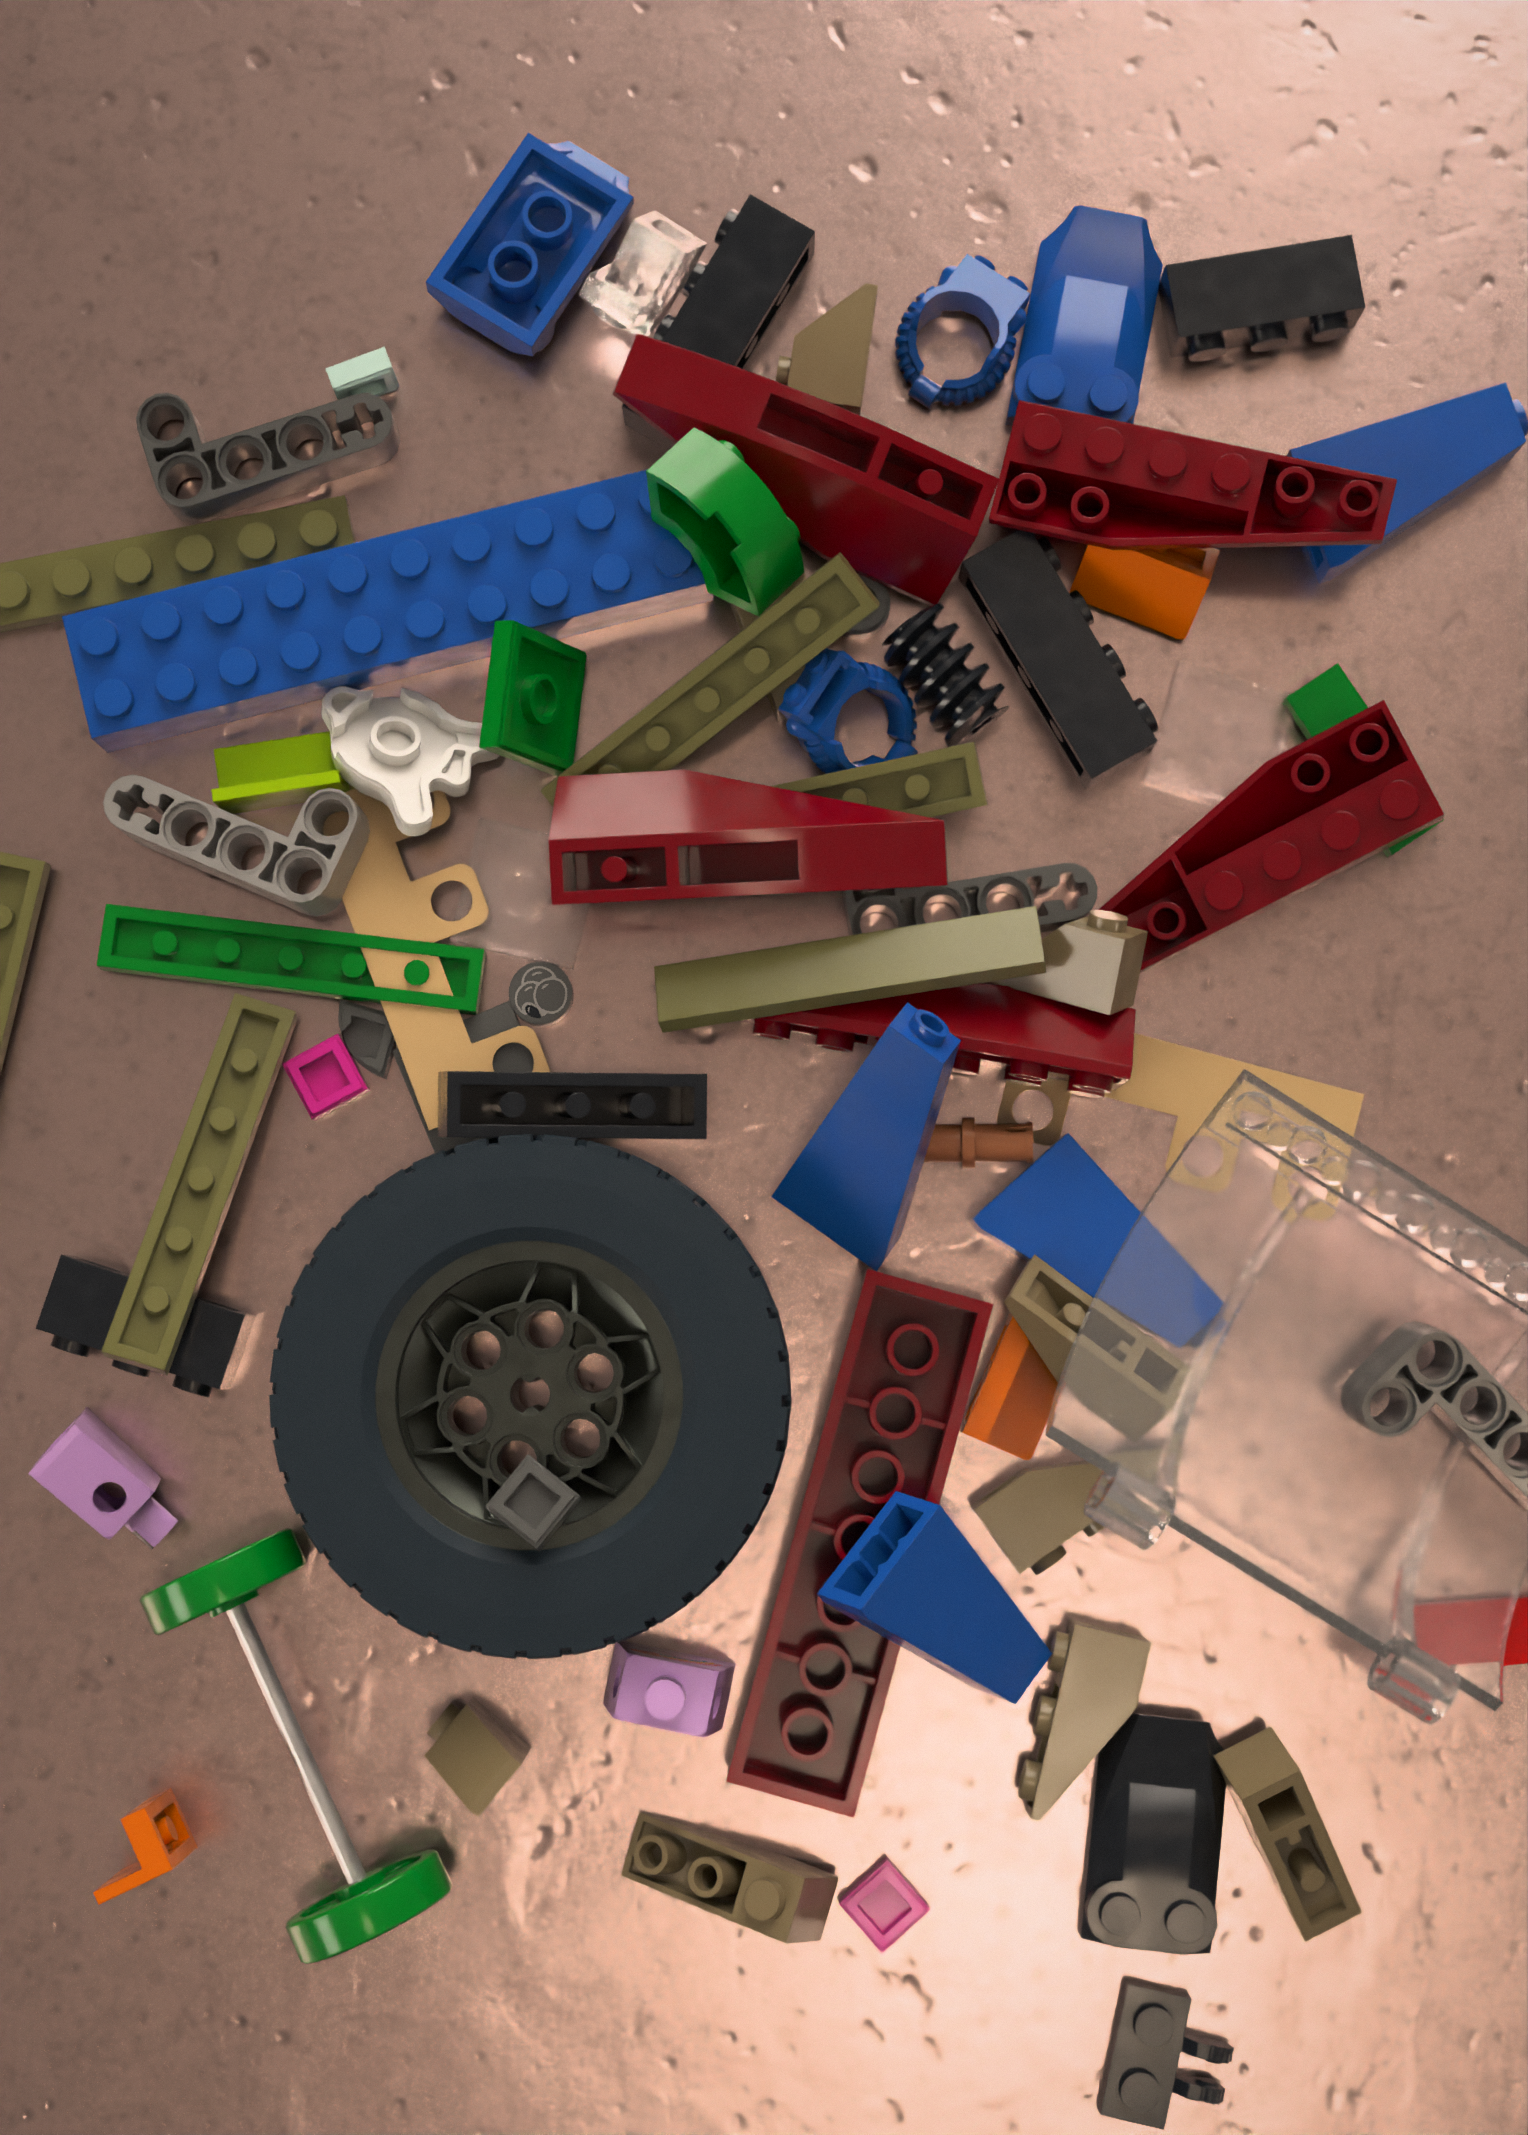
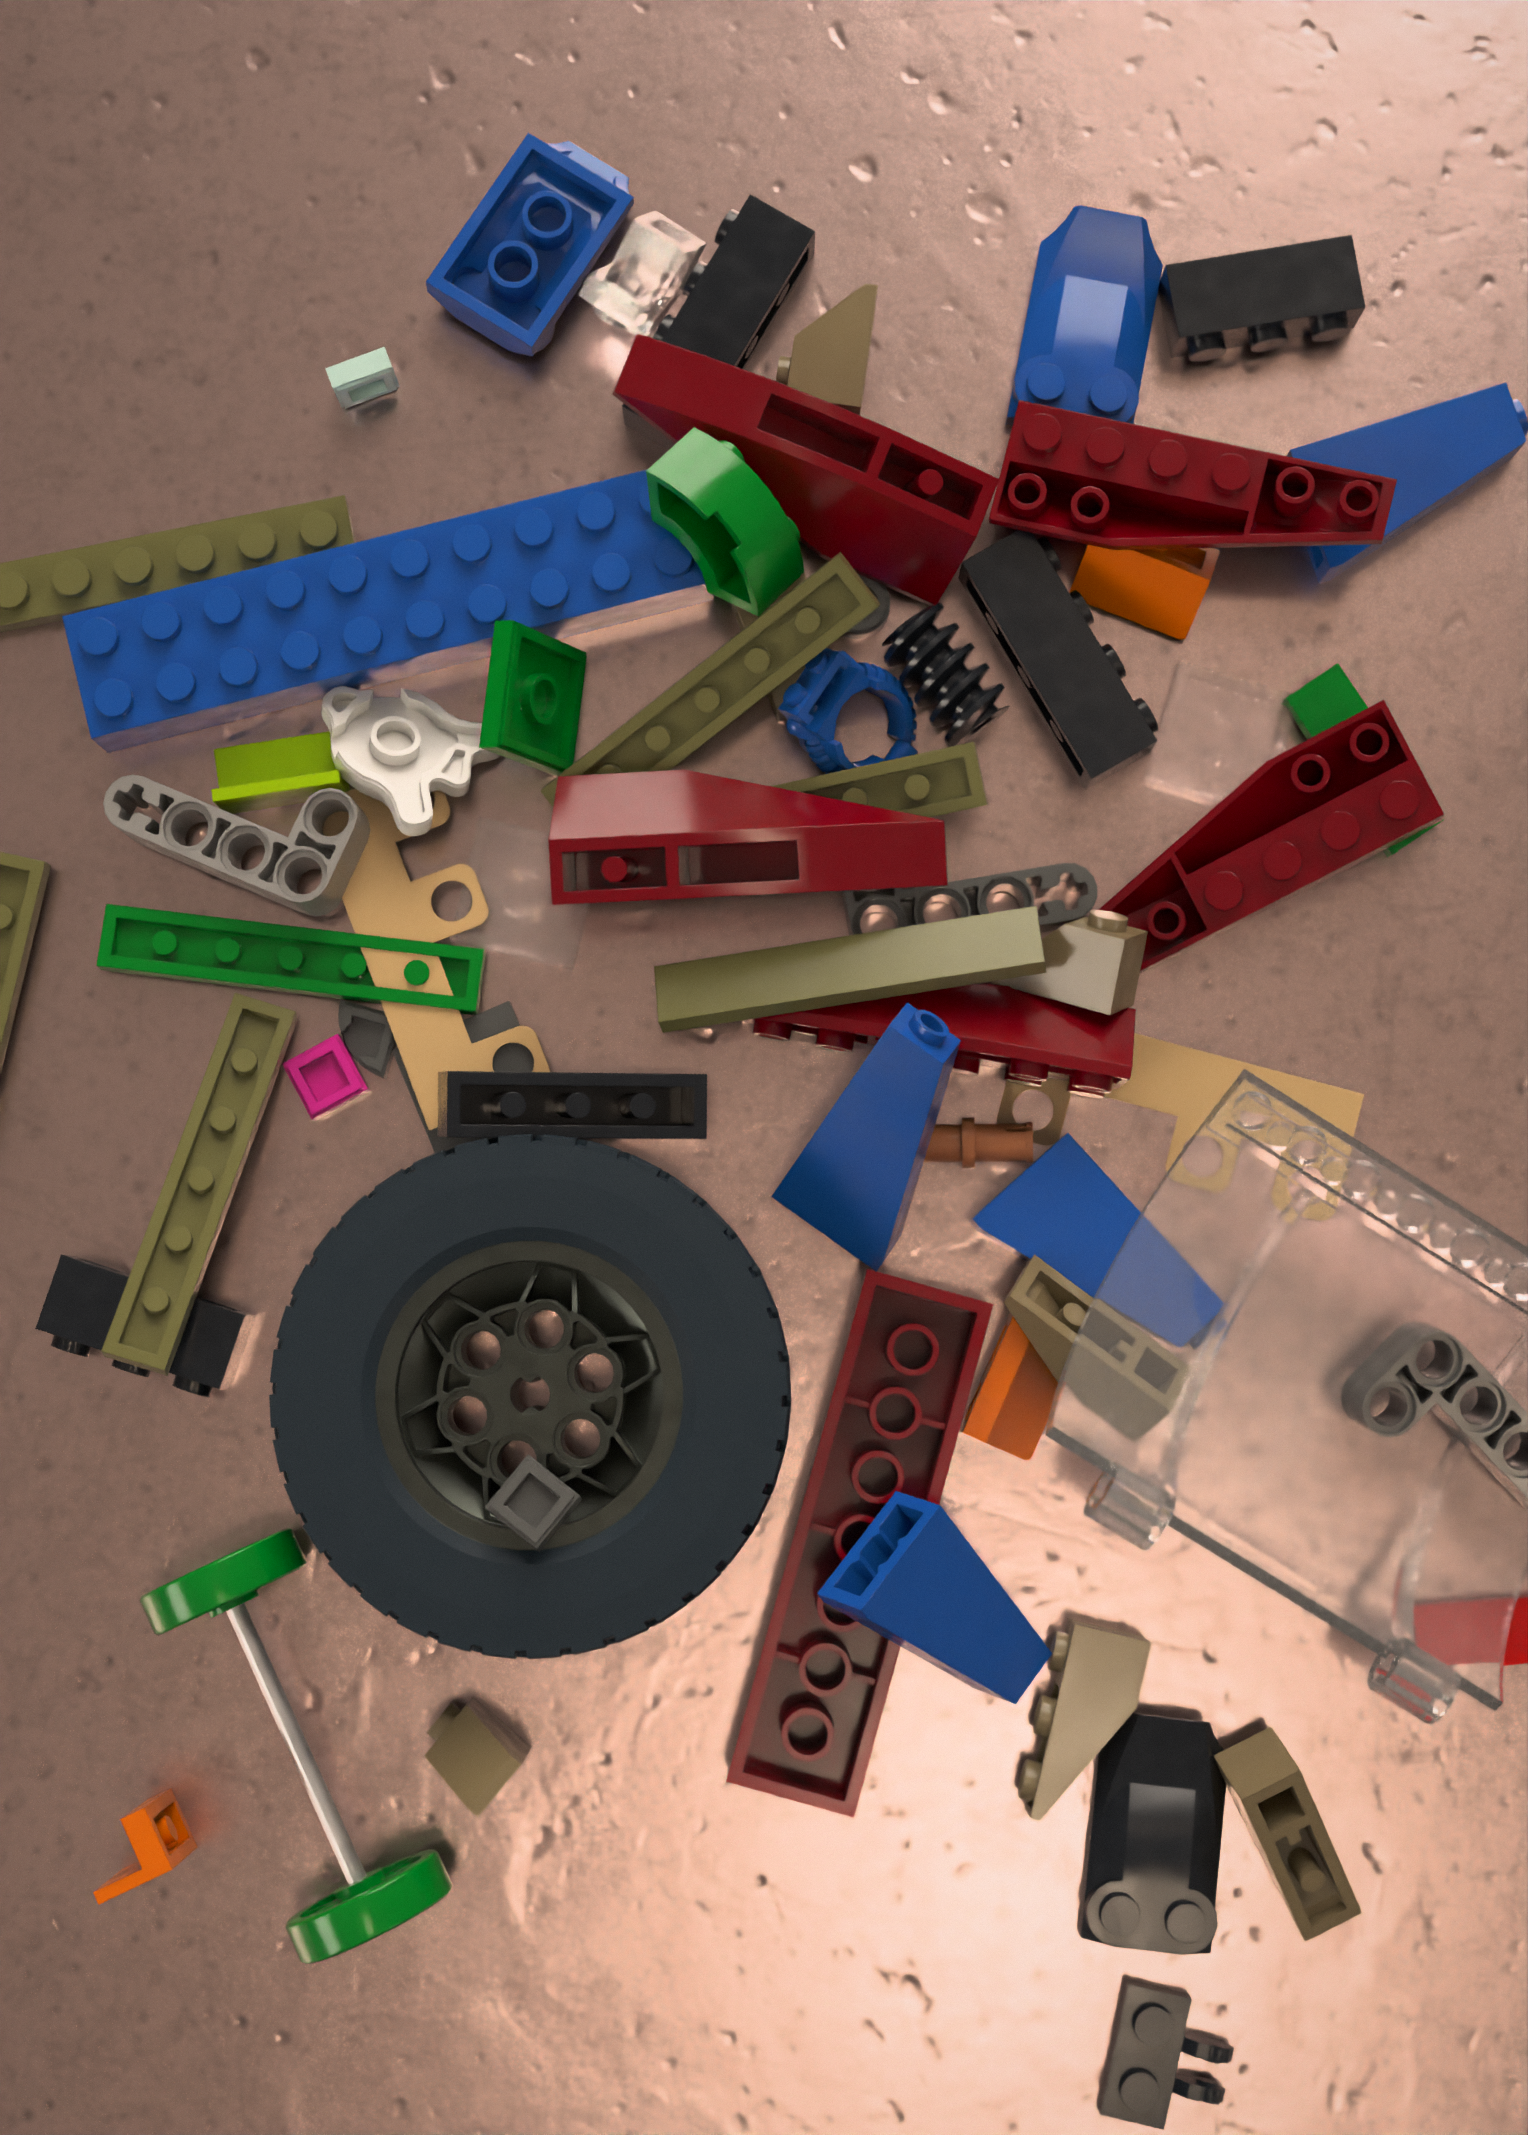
(93, 1455): lavender torso -> none
(272, 442): dark grey beam -> none
(541, 994): dark grey tile -> none
(668, 1689): lavender torso -> none
(731, 1879): dark tan slope -> none
(884, 1904): dark pink tile -> none
(977, 291): blue piece -> none
(1039, 1512): dark tan slope -> none

